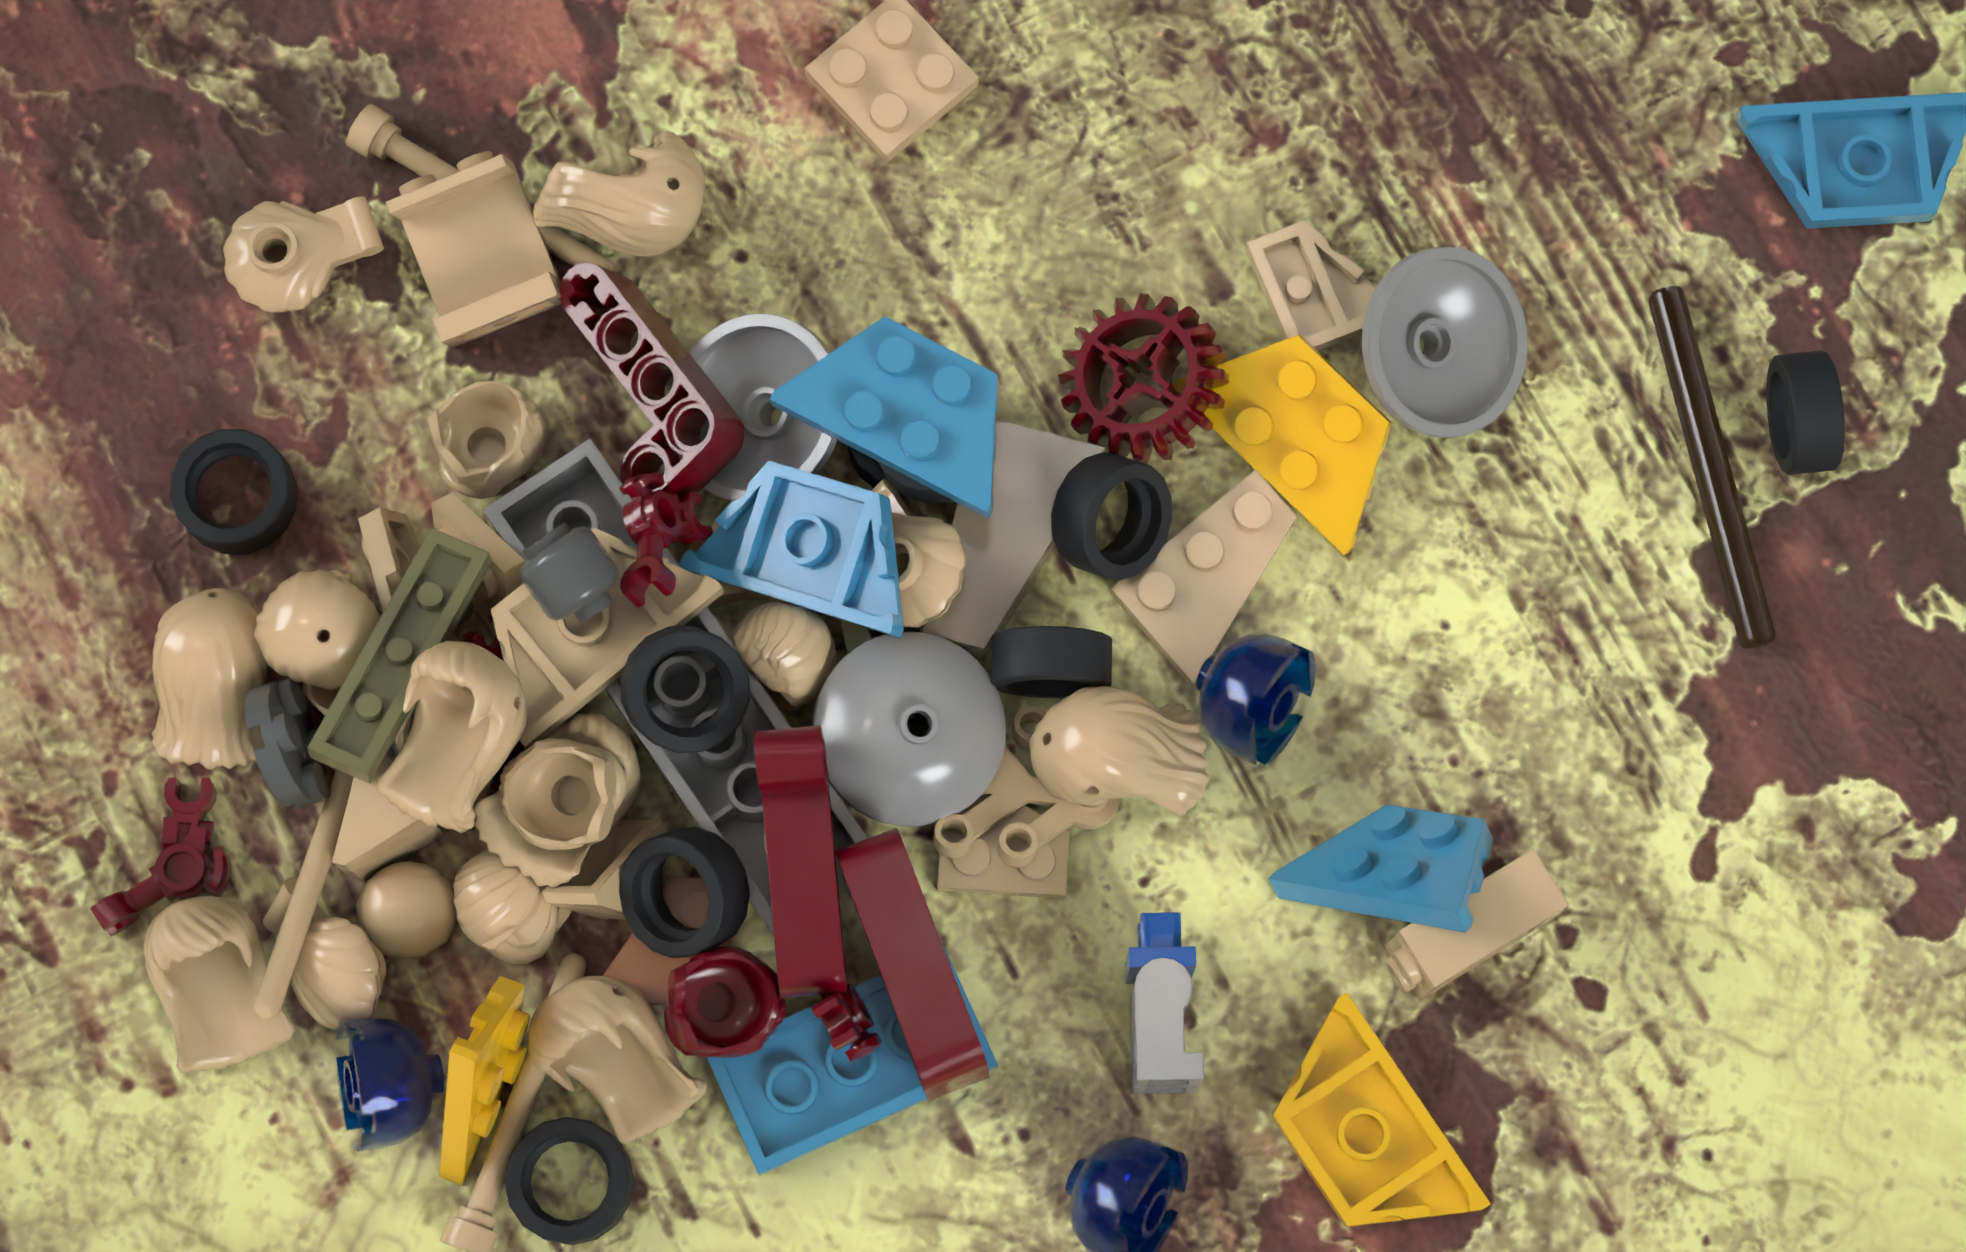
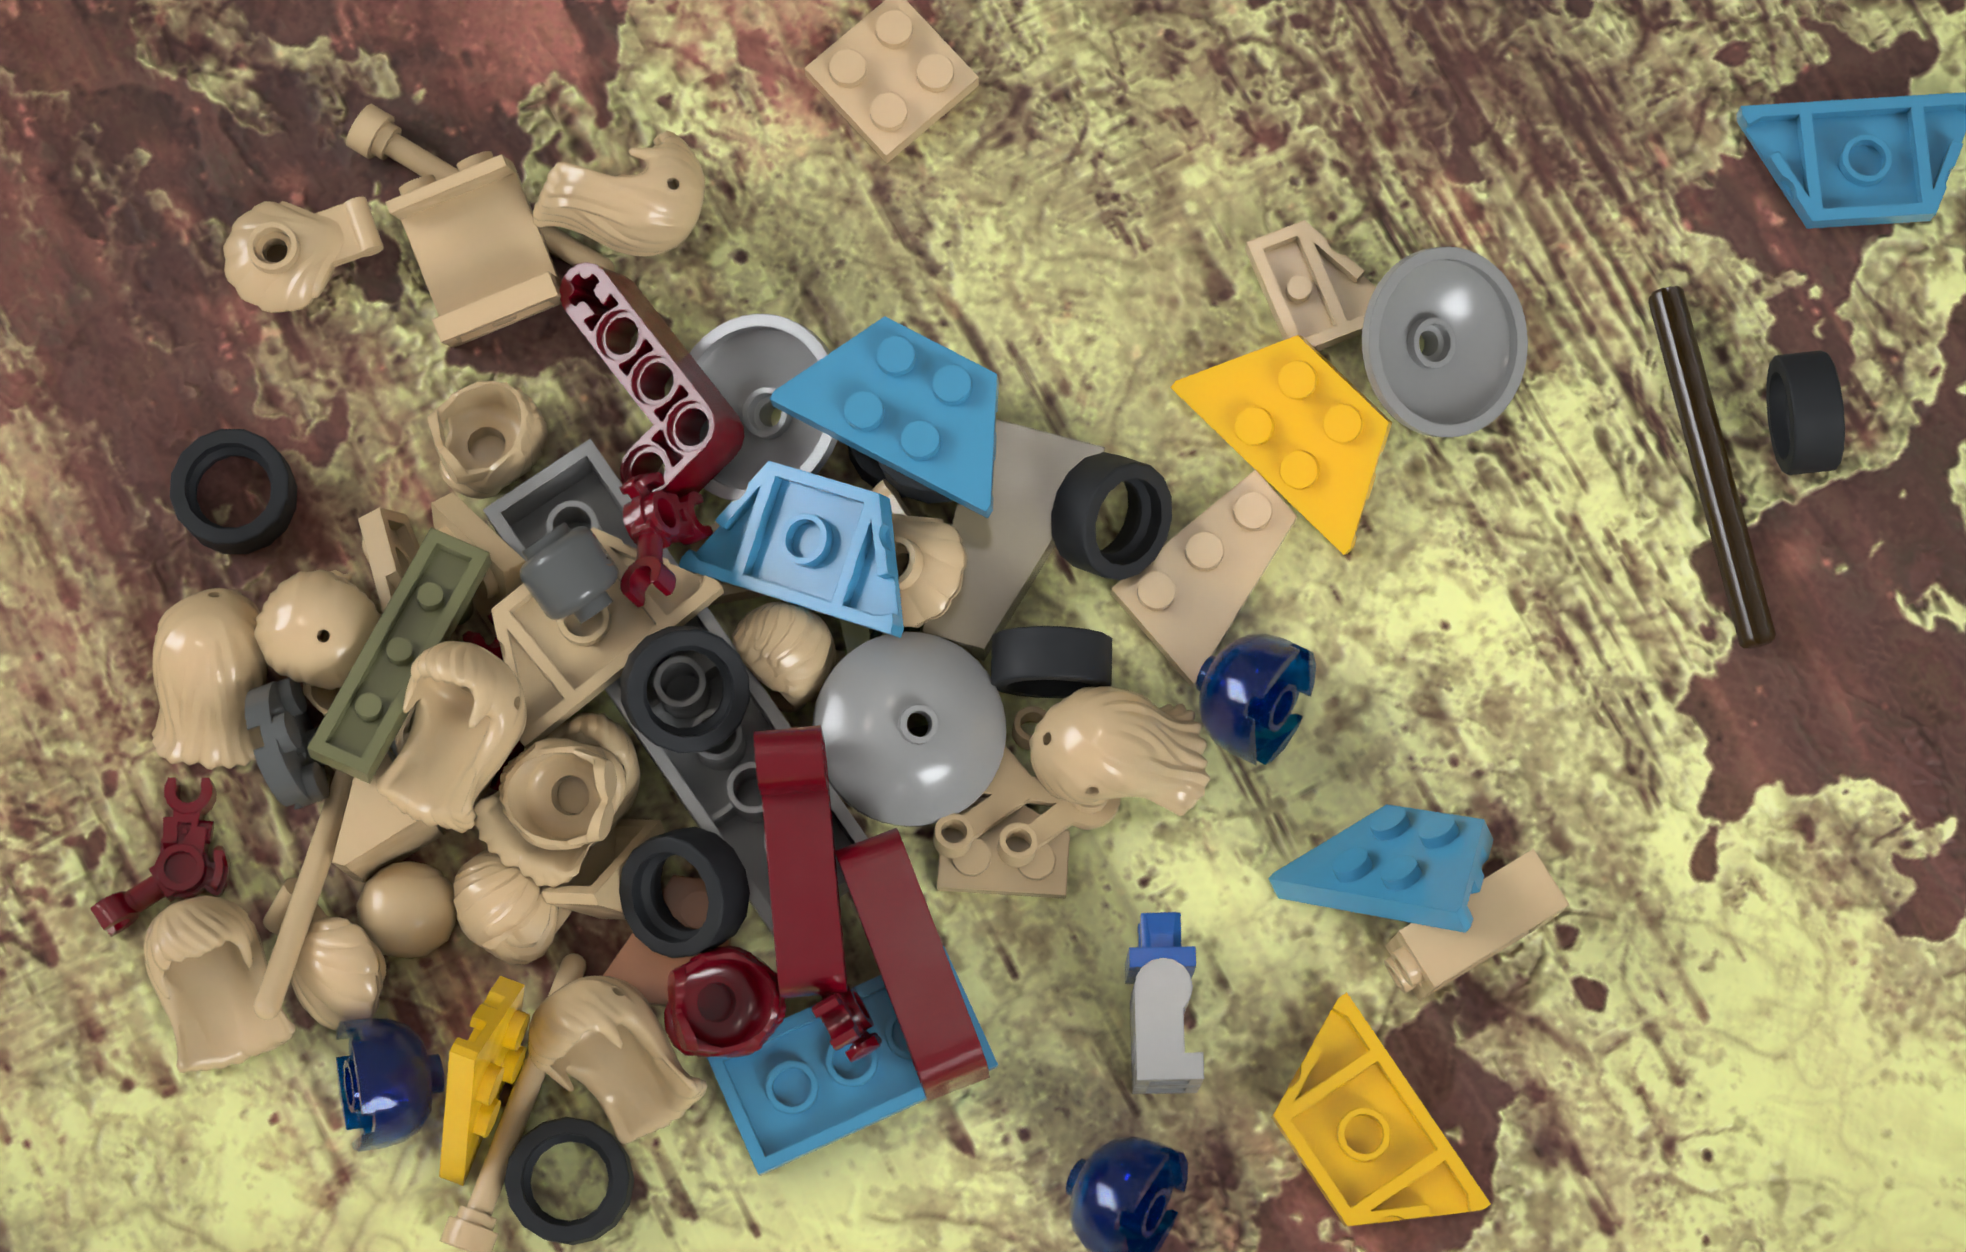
(1155, 357): dark red gear -> none

